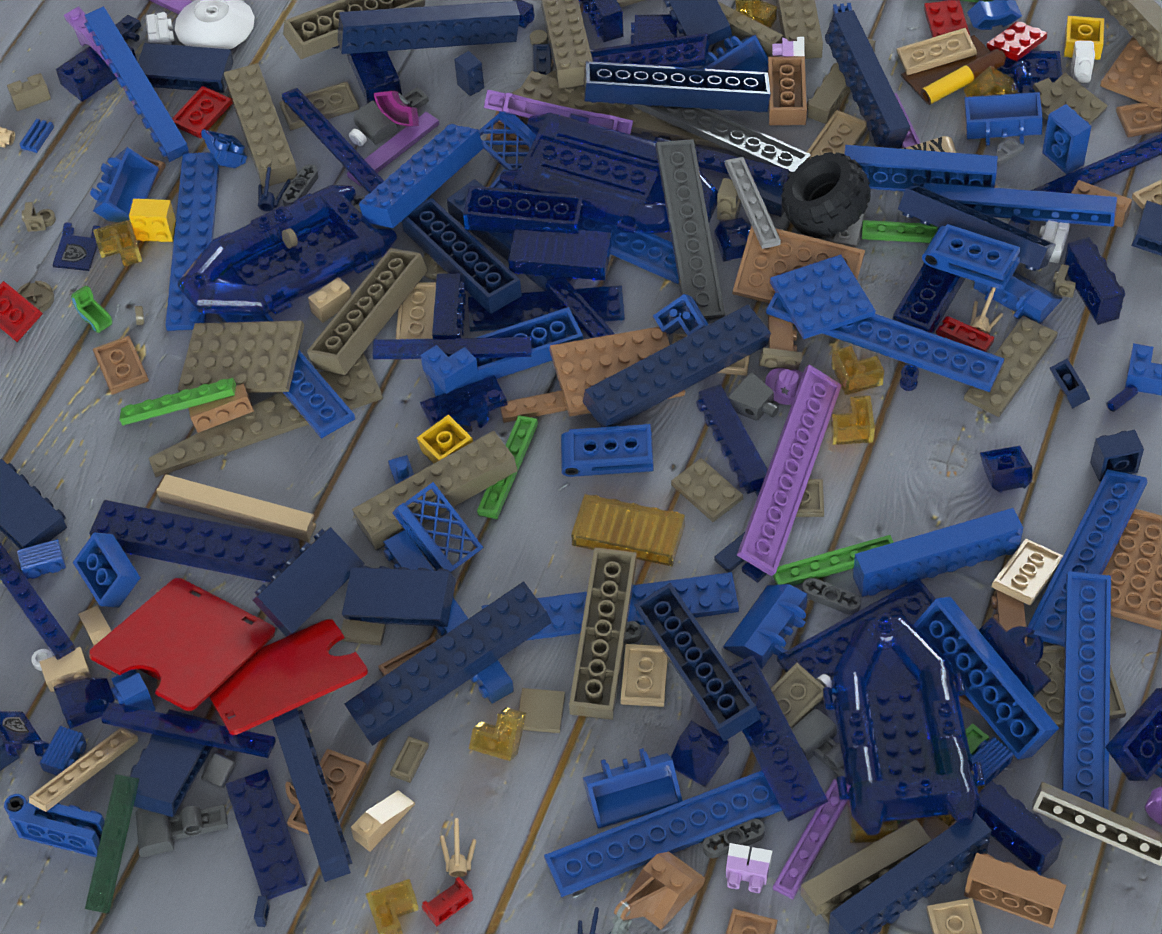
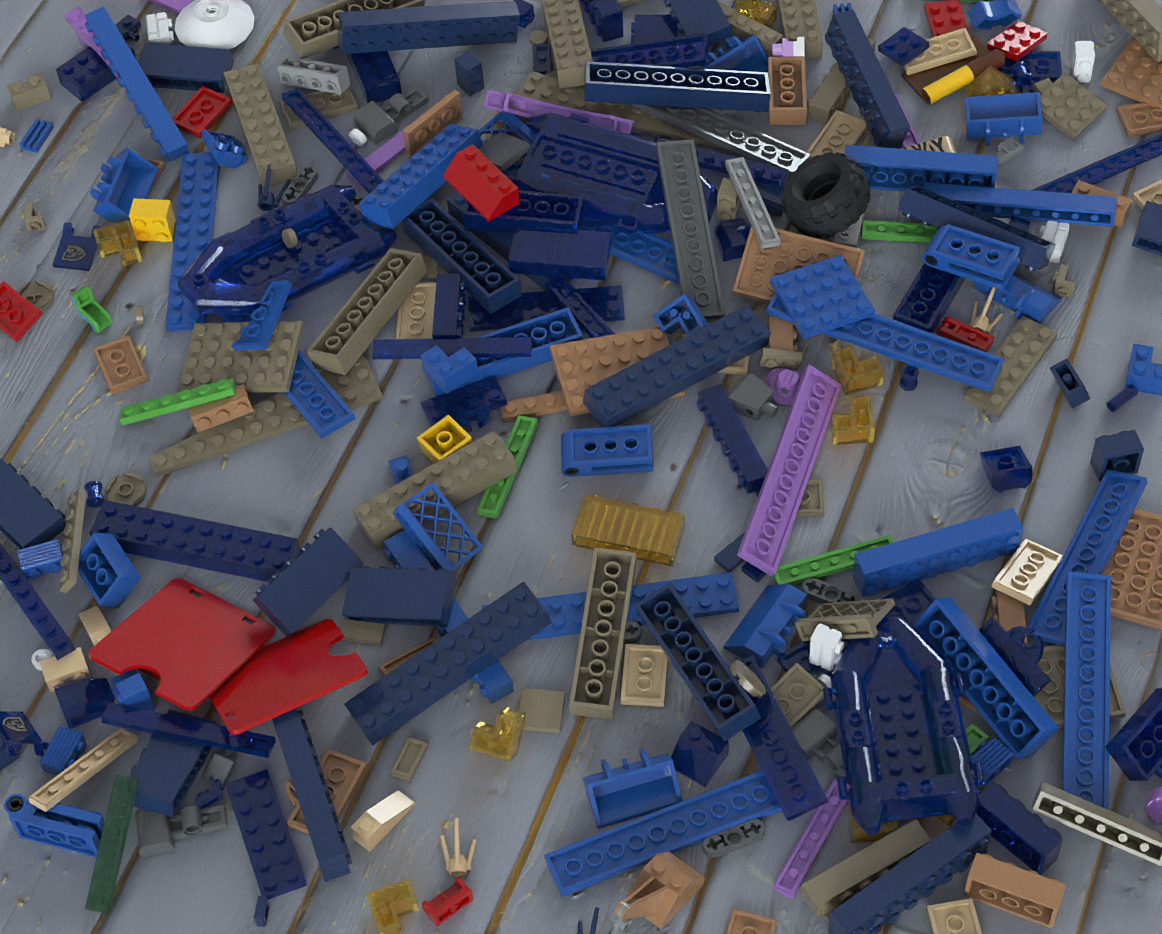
(48, 215): dark tan tile -> none
(72, 541): none -> dark tan plate
(94, 494): none -> clear blue bush
(126, 489): none -> dark tan tile
(207, 797): none -> clear blue bracket
(236, 508): tan tile -> none
(264, 319): none -> blue wing
(313, 75): none -> light grey brick
(329, 299): tan brick -> none
(395, 109): magenta brick -> none
(432, 122): none -> medium nougat plate
(481, 183): none -> red slope
(504, 150): none -> dark grey tile
(707, 490): dark tan plate -> none
(739, 870): lavender hips -> none
(748, 679): none -> dark tan tile
(825, 647): none -> white brick
(850, 618): none -> dark tan fence
(903, 46): none -> clear blue plate
(1066, 139): blue brick -> none
(1084, 30): yellow brick -> none
(1094, 281): clear blue brick -> none

